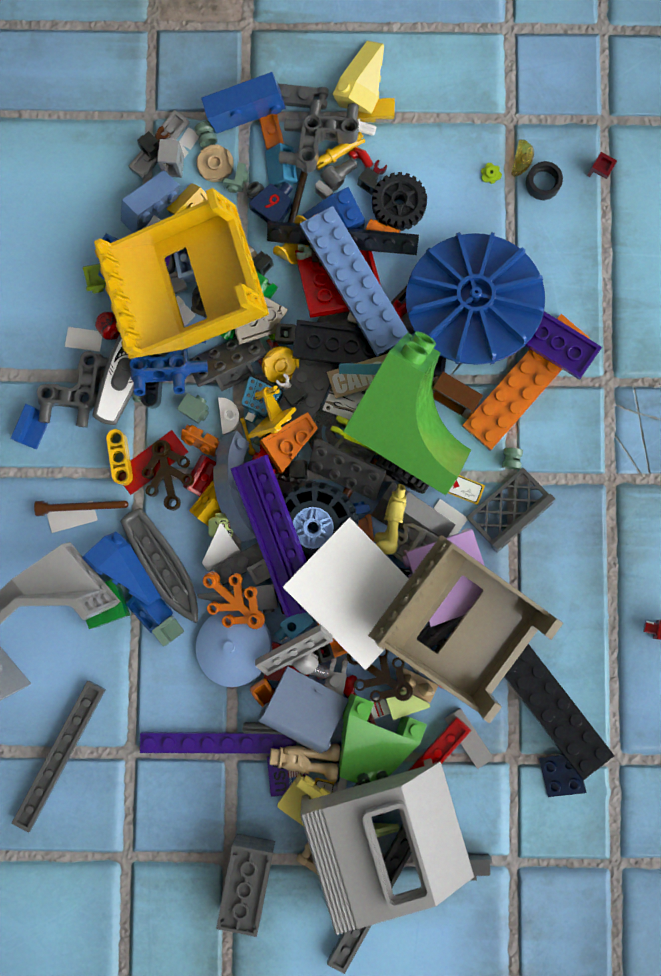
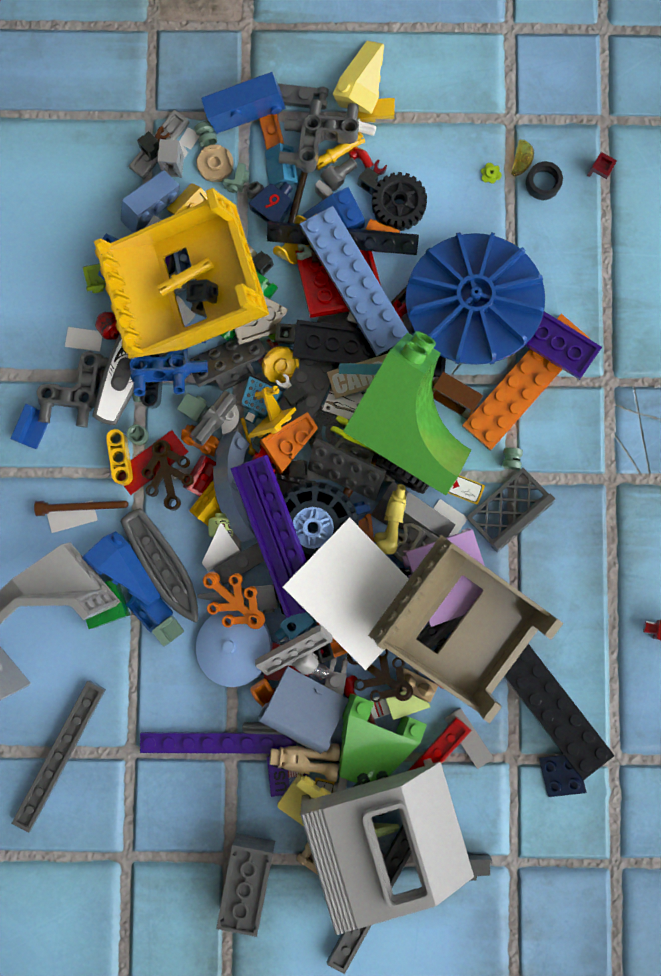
(135, 432): none -> sand green wheel
(186, 275): none -> yellow pin
(201, 291): none -> black bracket
(213, 418): none -> dark grey piece
(259, 572): light grey tile -> none

